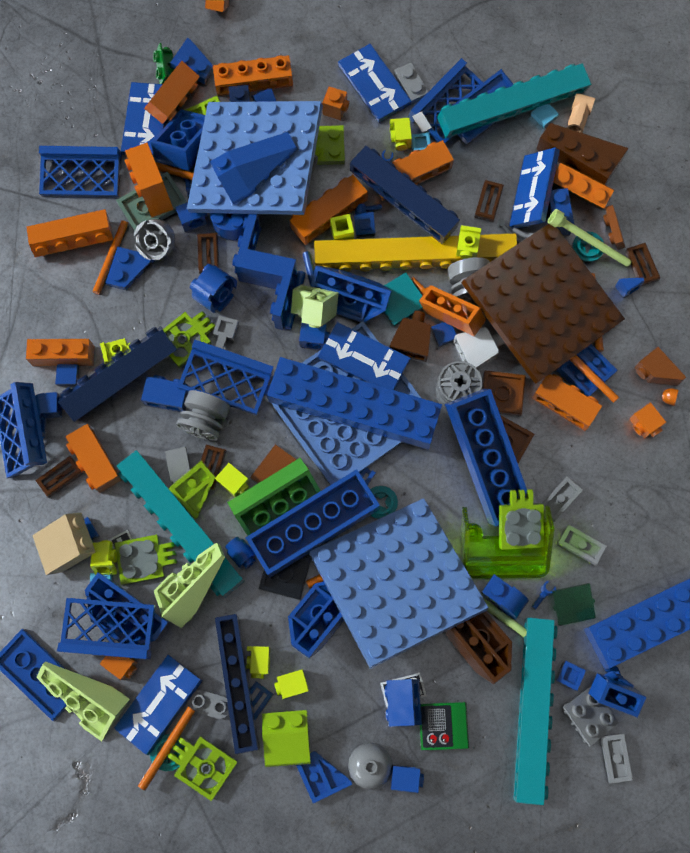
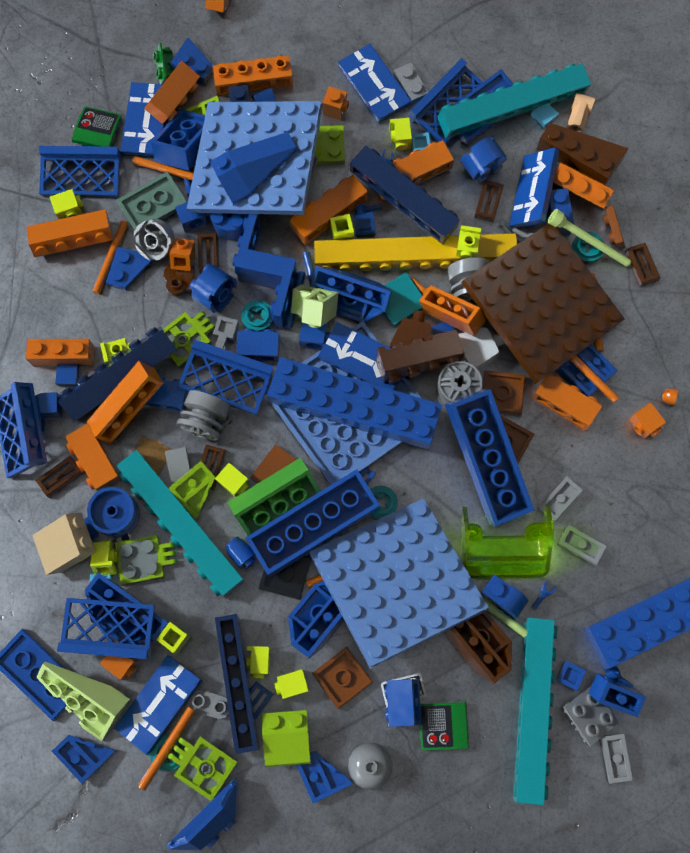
(66, 204): none -> neon yellow brick
(81, 756): none -> blue wing
(96, 127): none -> slope
(104, 504): none -> blue wheel
(124, 402): none -> orange brick
(149, 180): orange wedge -> none
(152, 452): none -> clear orange piece
(173, 638): none -> neon yellow brick
(180, 278): none -> reddish brown plate
(182, 254): none -> orange brick
(184, 592): yellowish green wedge -> none
(210, 821): none -> blue wedge
(255, 307): none -> teal gear
(259, 345): none -> blue brick
(342, 677): none -> dark orange tile
(406, 778): blue brick -> none
(418, 356): none -> reddish brown wedge
(421, 121): white sticker -> none
(484, 158): none -> blue brick
(521, 522): piece -> none
(573, 604): clear green piece -> none
(628, 285): blue slope -> none
(659, 369): dark orange slope -> none

